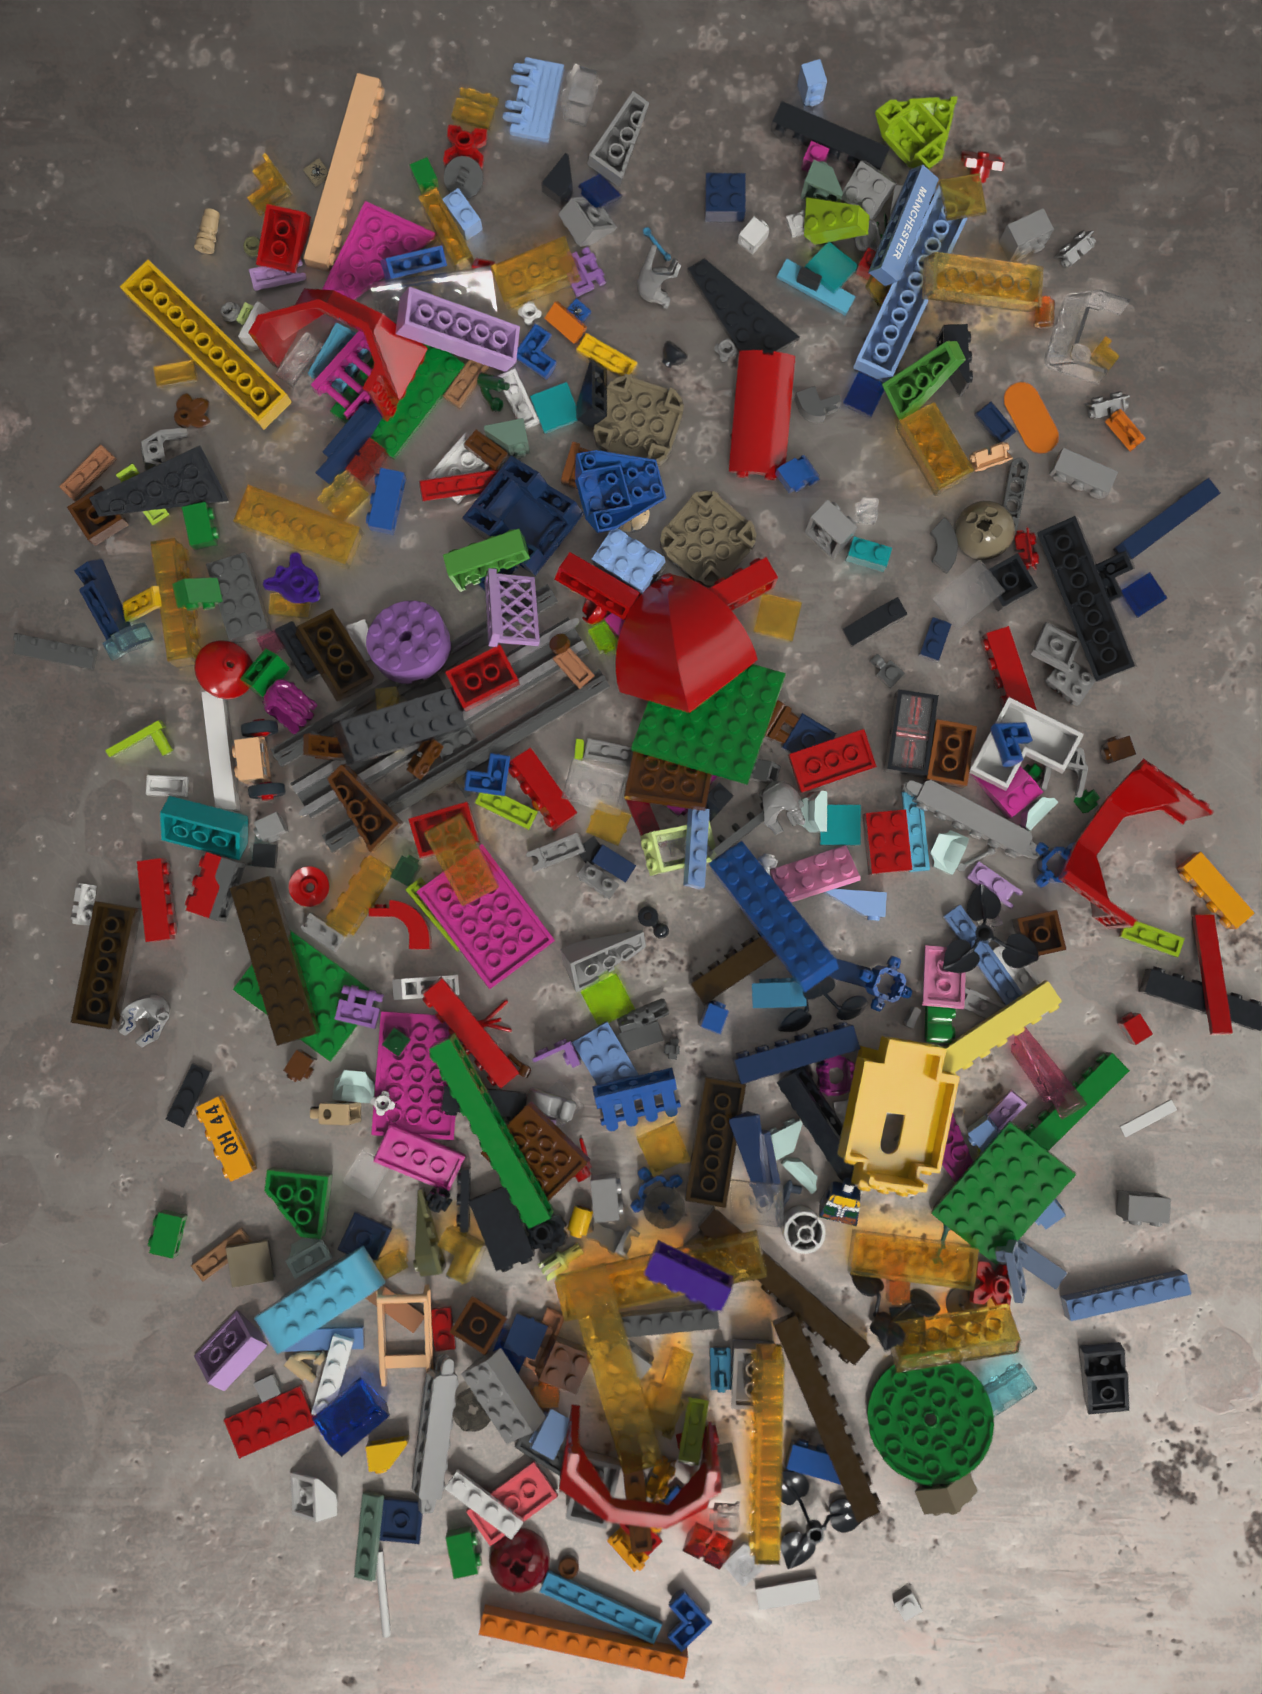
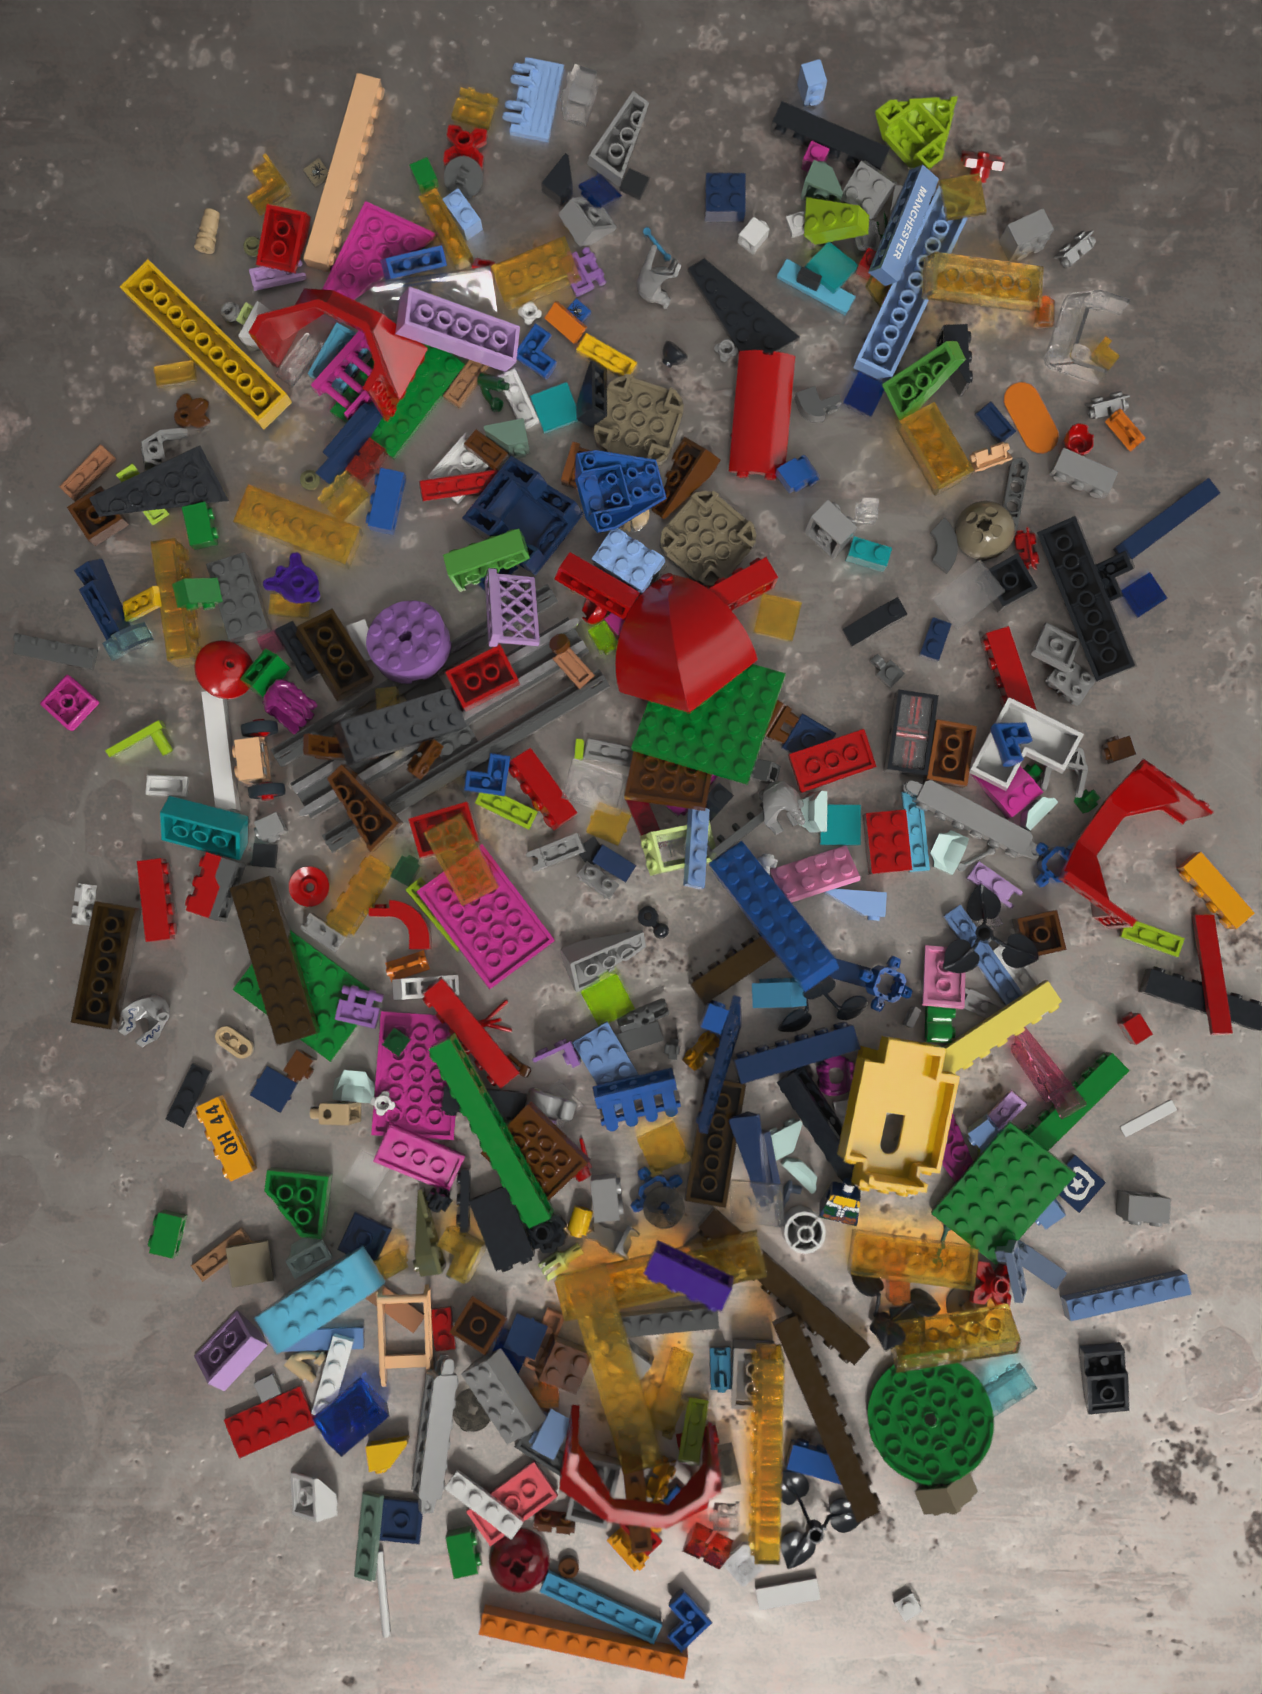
(57, 703): none -> dark pink brick
(234, 1044): none -> tan plate
(273, 1089): none -> dark blue piece
(309, 485): none -> olive plate
(407, 966): none -> orange hinge
(546, 1519): none -> reddish brown hinge
(634, 184): none -> black piece
(689, 471): none -> reddish brown wedge
(706, 1043): none -> light orange hinge
(722, 1060): none -> dark blue wing
(1079, 439): none -> red hair
(1082, 1186): none -> dark blue tile

